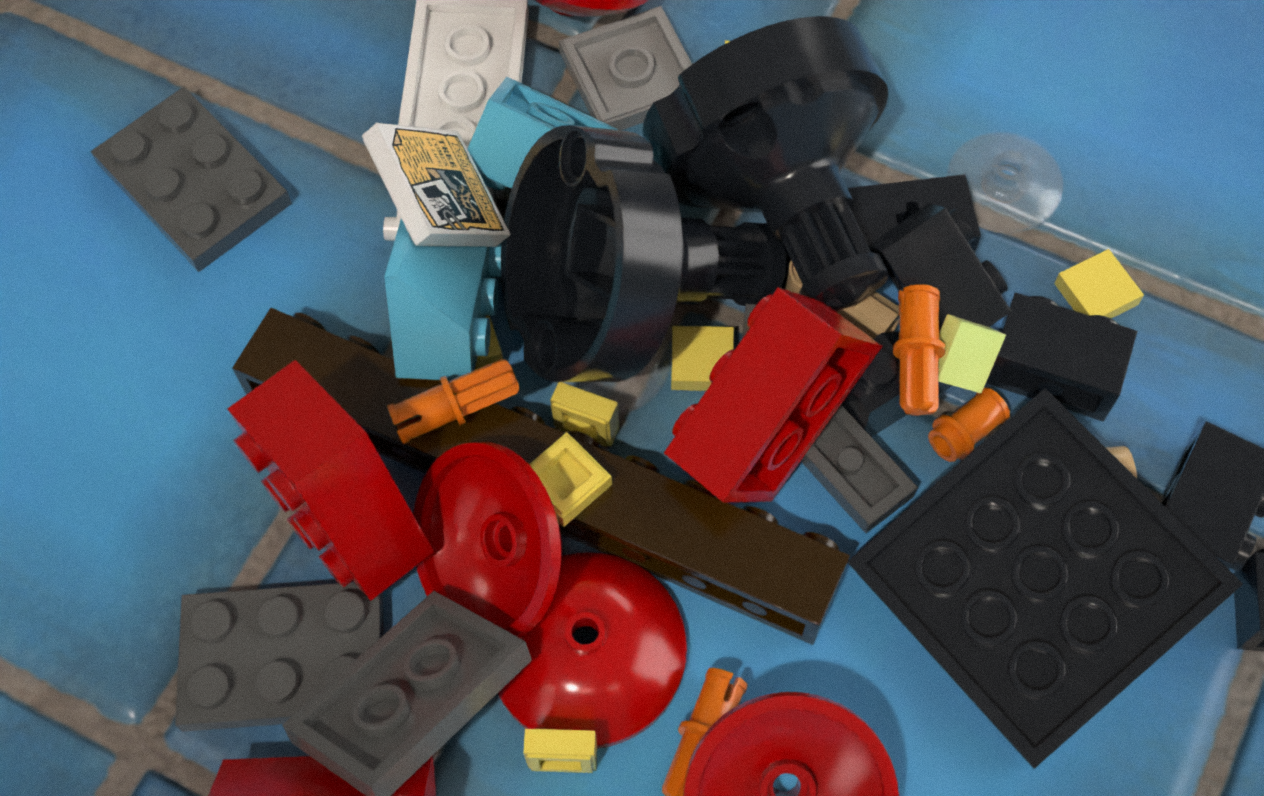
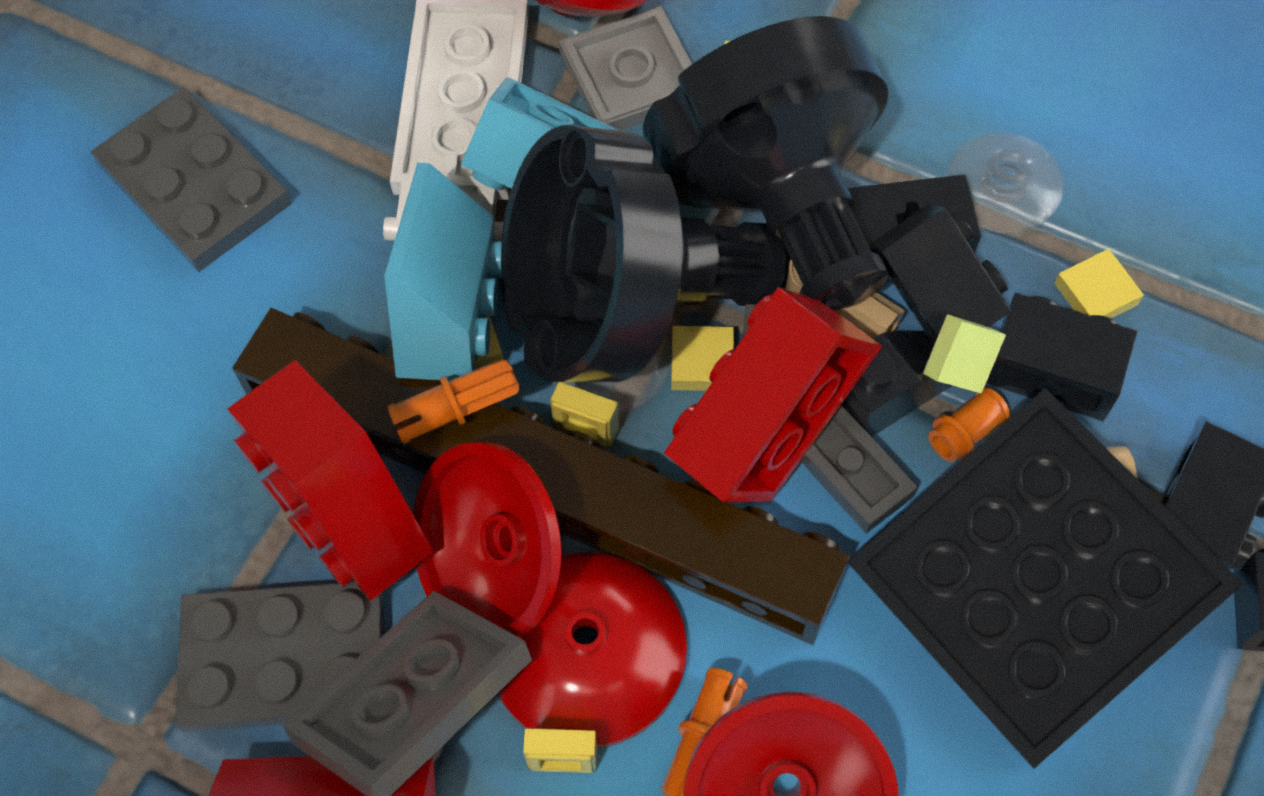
(435, 186): tile -> none
(570, 477): light yellow tile -> none
(919, 349): orange axle -> none

